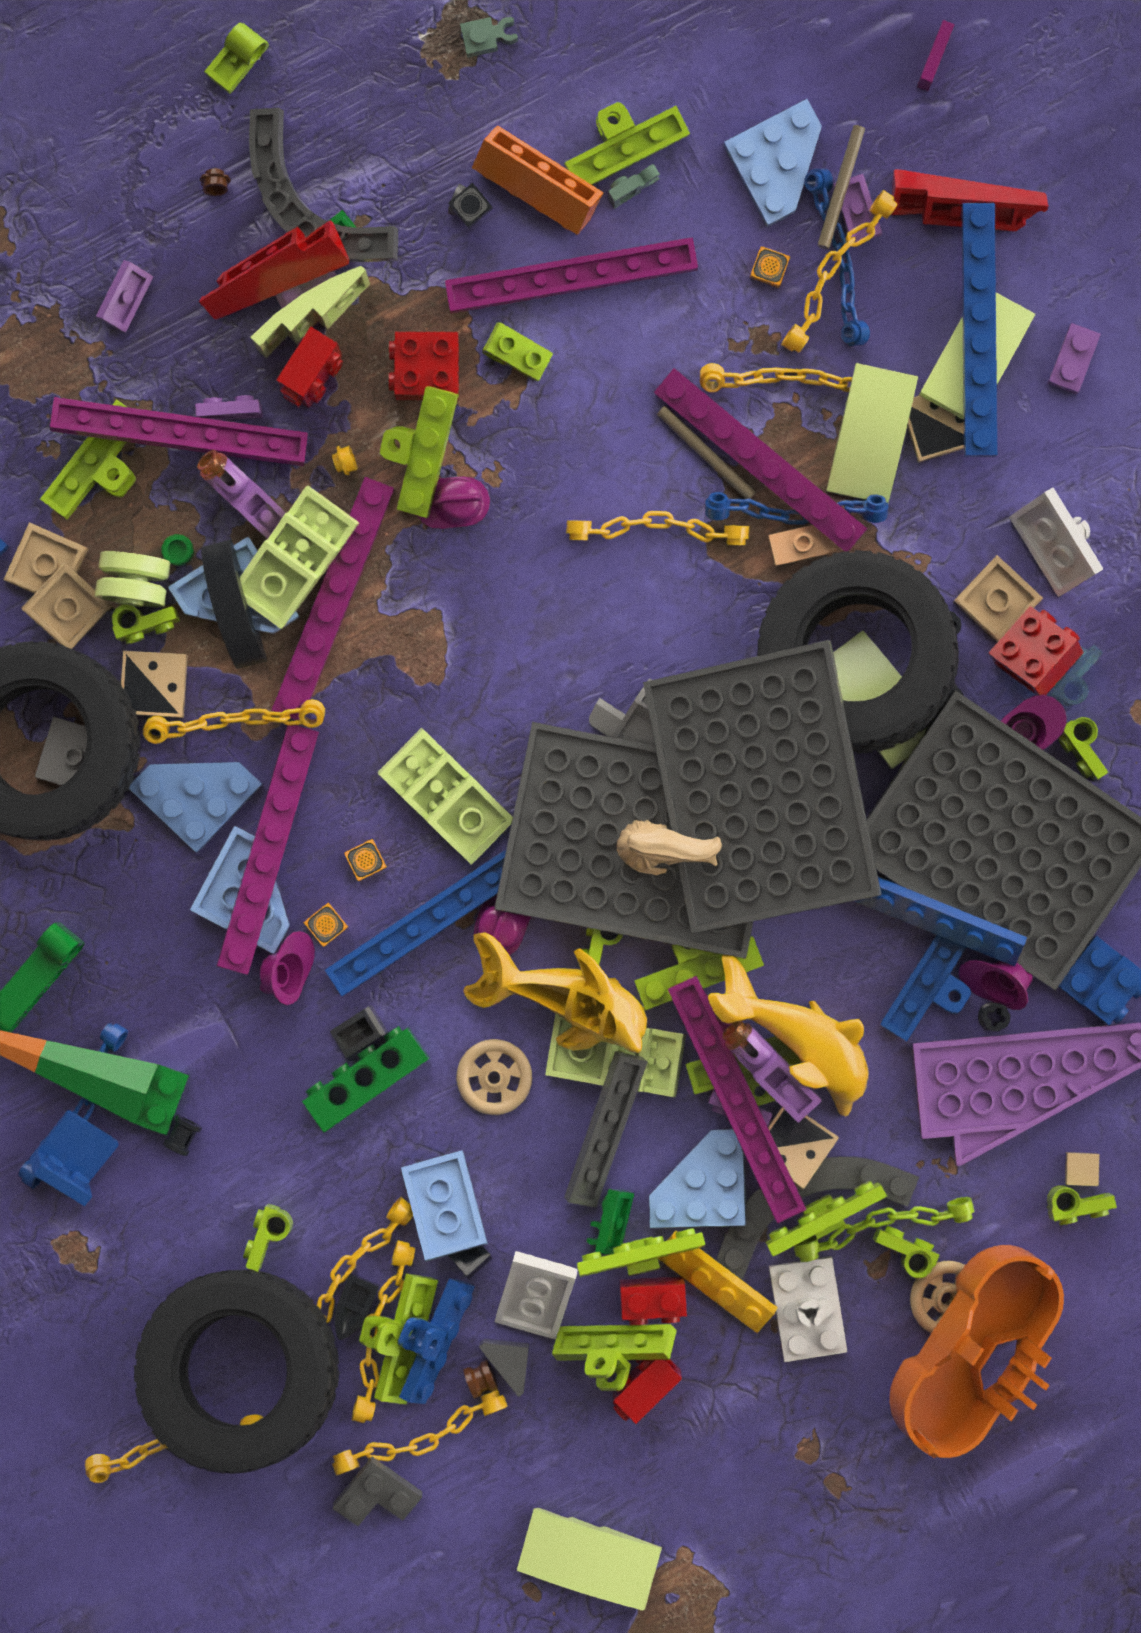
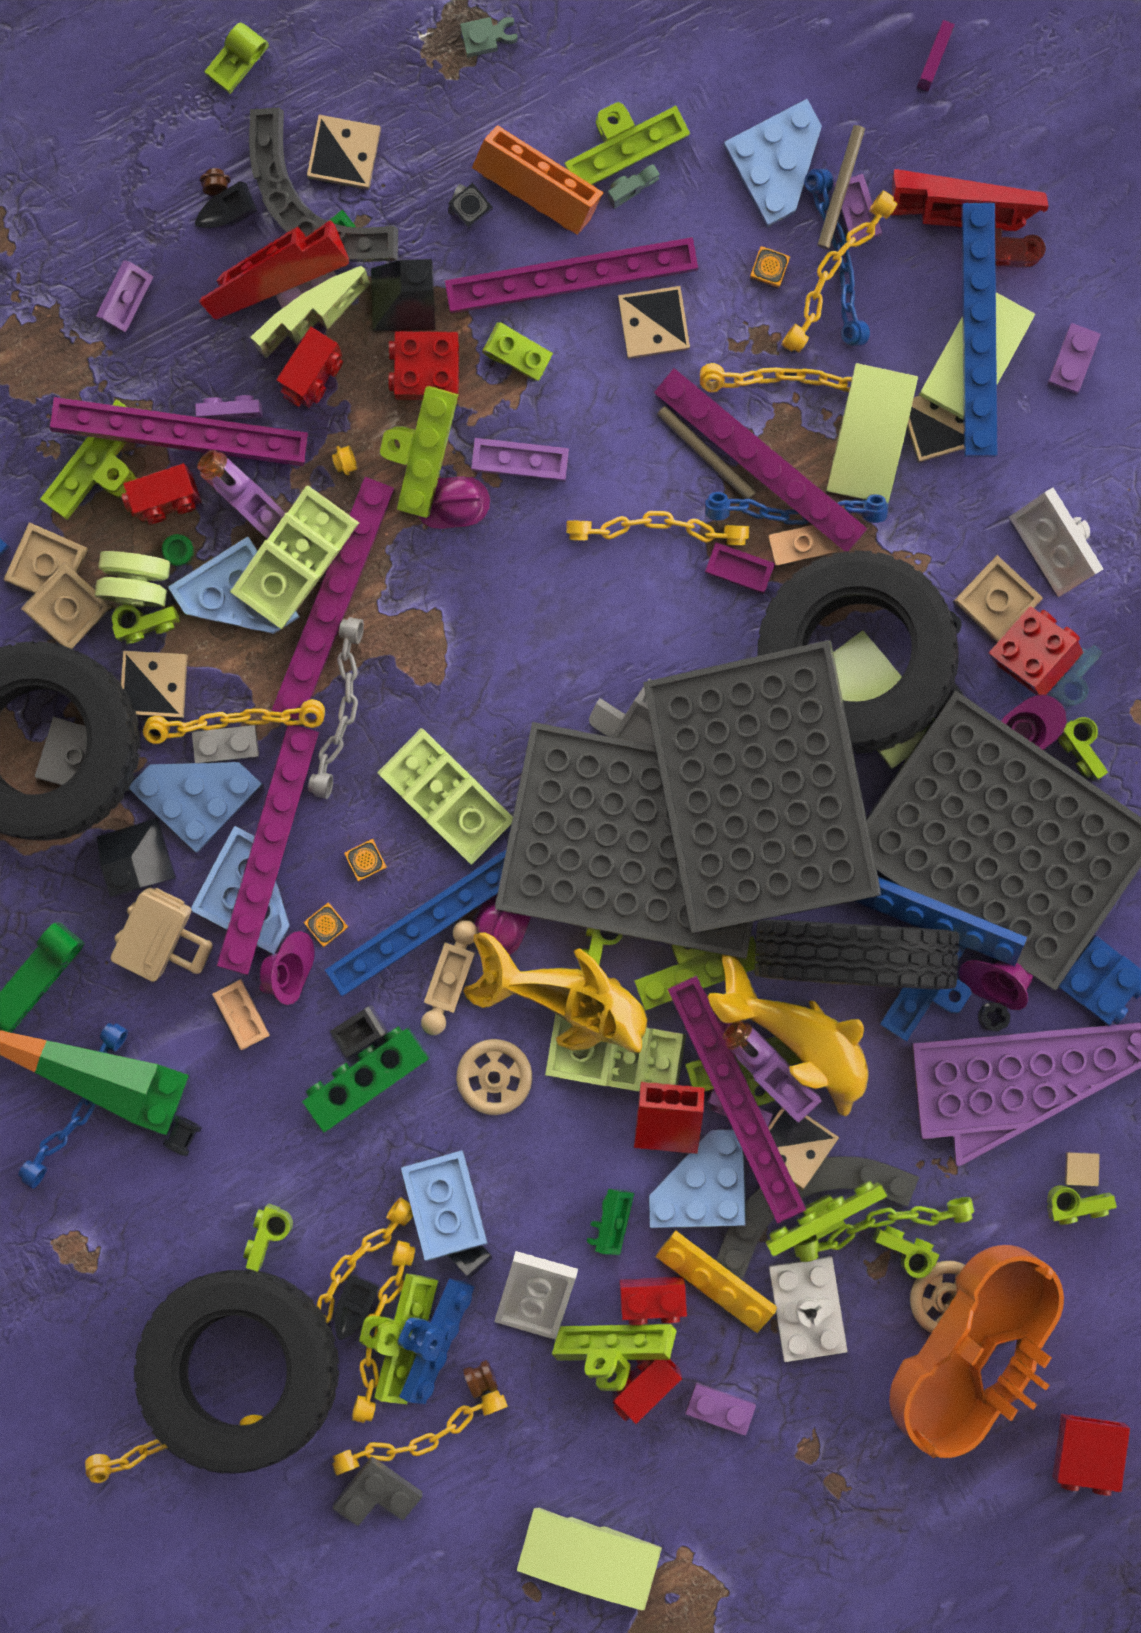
(72, 1156): blue bracket -> none
(134, 858): none -> black slope
(153, 933): none -> tan piece
(161, 494): none -> red brick
(225, 744): none -> light grey plate
(227, 207): none -> black plate
(230, 604): black slope -> none
(241, 1014): none -> light nougat plate
(344, 152): none -> tile
(352, 632): none -> light grey piece
(403, 296): none -> black slope
(449, 978): none -> tan plate
(509, 1360): dark grey slope -> none
(520, 459): none -> medium lavender plate
(605, 1129): dark grey plate -> none
(640, 1255): lime plate -> none
(649, 844): tan hair -> none
(654, 322): none -> tile
(669, 1117): none -> red brick
(720, 1409): none -> medium lavender plate
(739, 568): none -> magenta tile
(856, 954): none -> black tyre
(1018, 251): none -> clear red leg
(1091, 1454): none -> red brick

